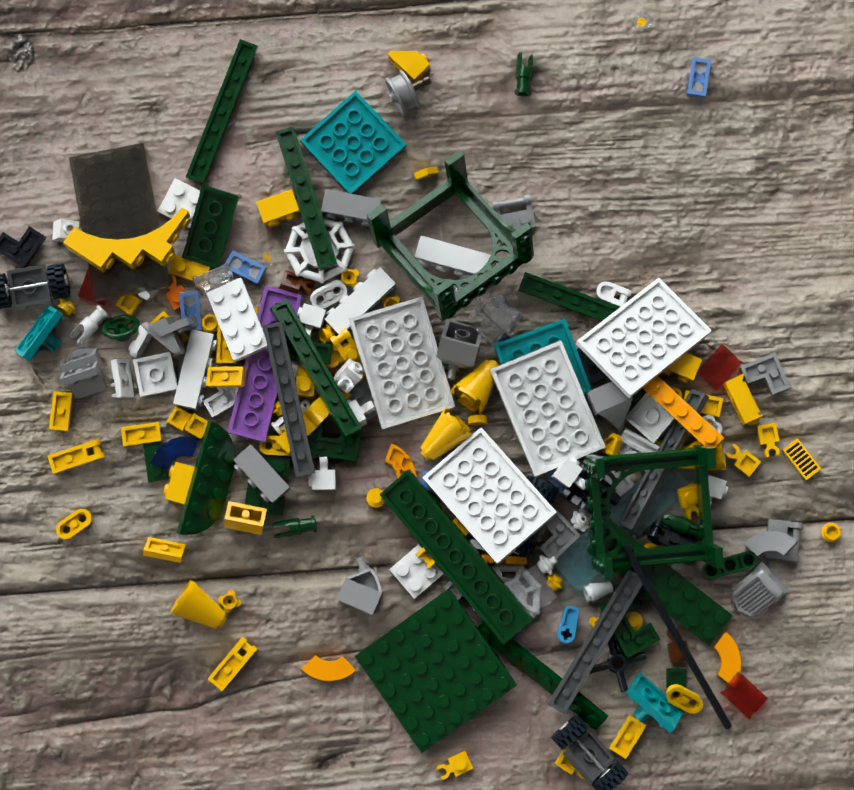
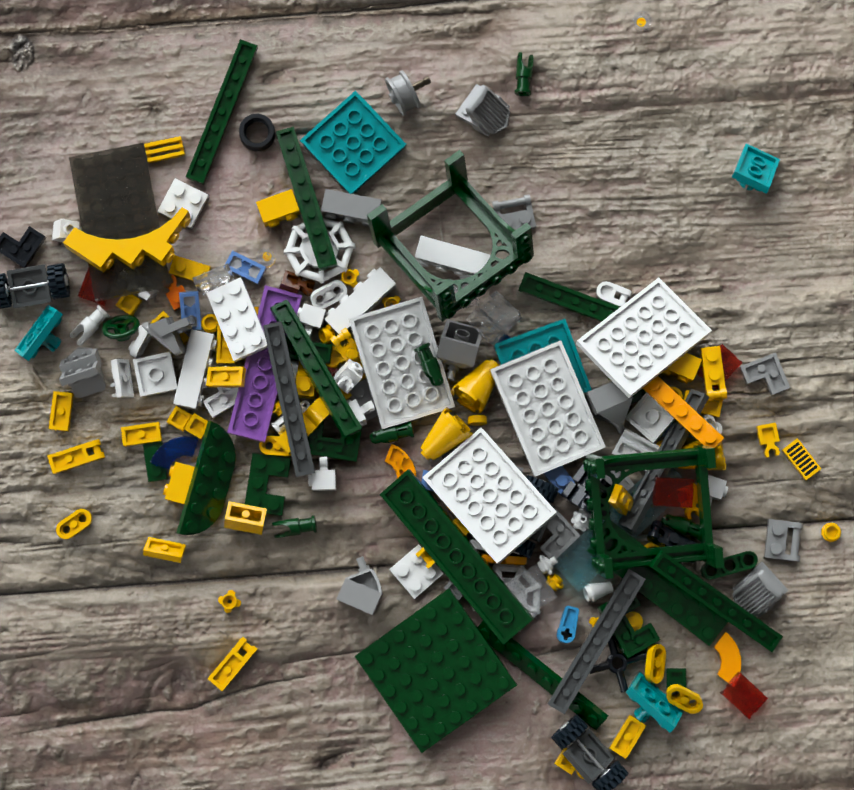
(66, 307): yellow plate -> none
(164, 149): none -> yellow tile
(198, 607): yellow cone -> none
(210, 226): dark green plate -> none
(257, 118): none -> black tyre
(261, 474): light grey brick -> none
(328, 670): light orange tile -> none
(374, 498): yellow plate -> none
(392, 433): none -> dark green piece
(411, 62): yellow slope -> none
(427, 172): yellow tile -> none
(429, 364): none -> dark green piece
(458, 764): yellow plate -> none
(484, 111): none -> light grey piece
(568, 473): white brick -> none
(592, 371): black plate -> none
(612, 444): yellow tile -> none
(621, 500): none -> yellow plate
(655, 663): none -> yellow plate
(673, 492): none -> clear red plate
(674, 652): reddish brown plate -> none
(676, 635): black piece -> none
(698, 77): medium blue piece -> none
(713, 372): none -> yellow plate
(716, 601): none -> dark green plate
(742, 401): yellow window -> none
(744, 461): yellow plate -> none
(755, 169): none -> teal plate
(771, 541): light grey tile -> none

